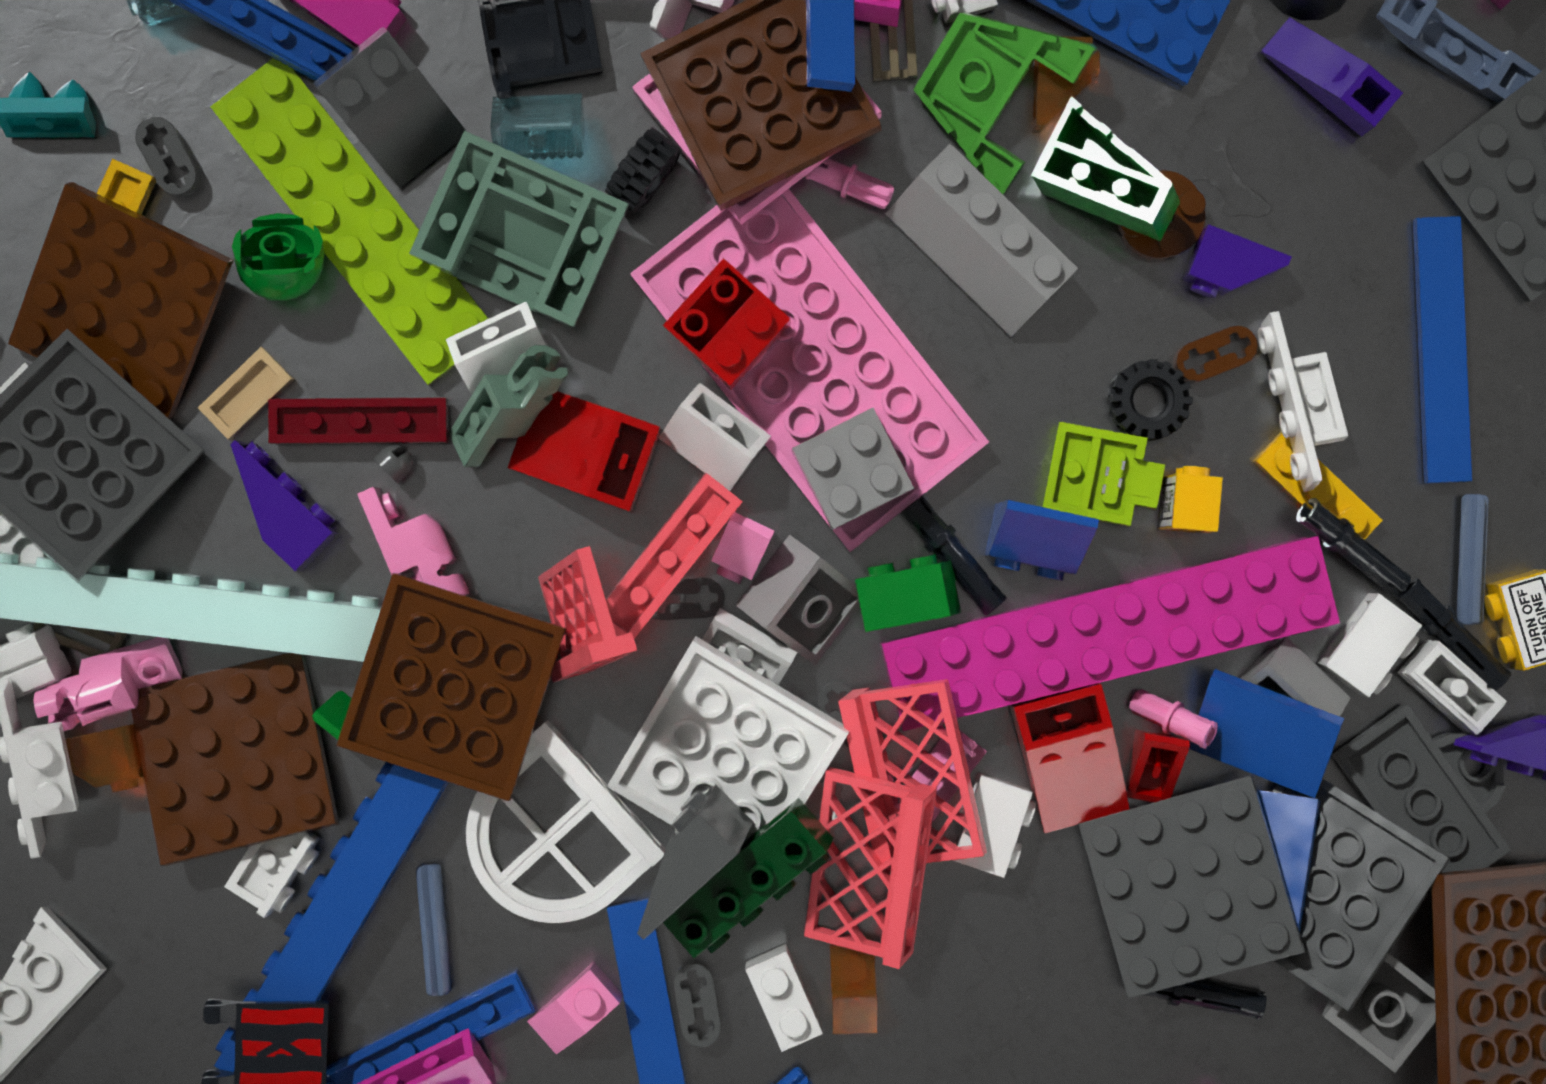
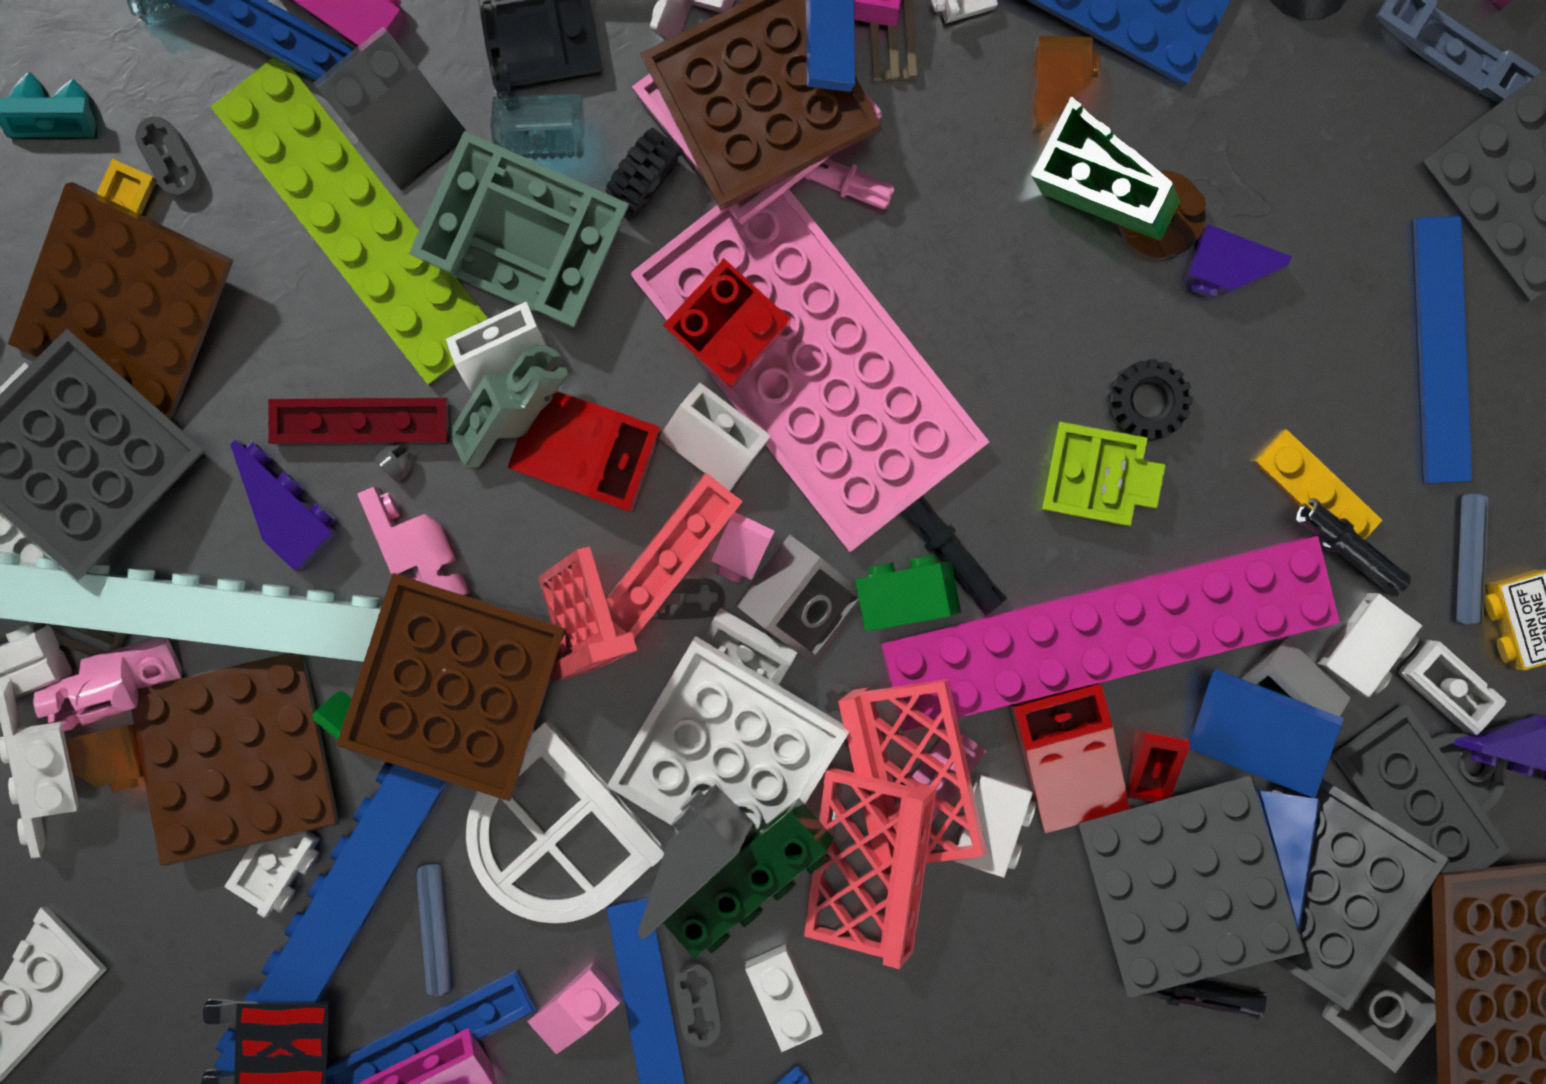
(246, 393): tan tile -> none
(279, 256): green cylinder -> none
(852, 468): light grey brick -> none
(853, 991): clear orange slope -> none
(978, 75): bright green wing -> none
(980, 240): light grey slope -> none
(1039, 538): blue slope -> none
(1174, 718): bright pink axle -> none
(1190, 501): yellow brick -> none
(1211, 344): reddish brown beam -> none
(1307, 399): white bracket -> none
(1332, 76): dark purple slope -> none
(1442, 623): black pin -> none

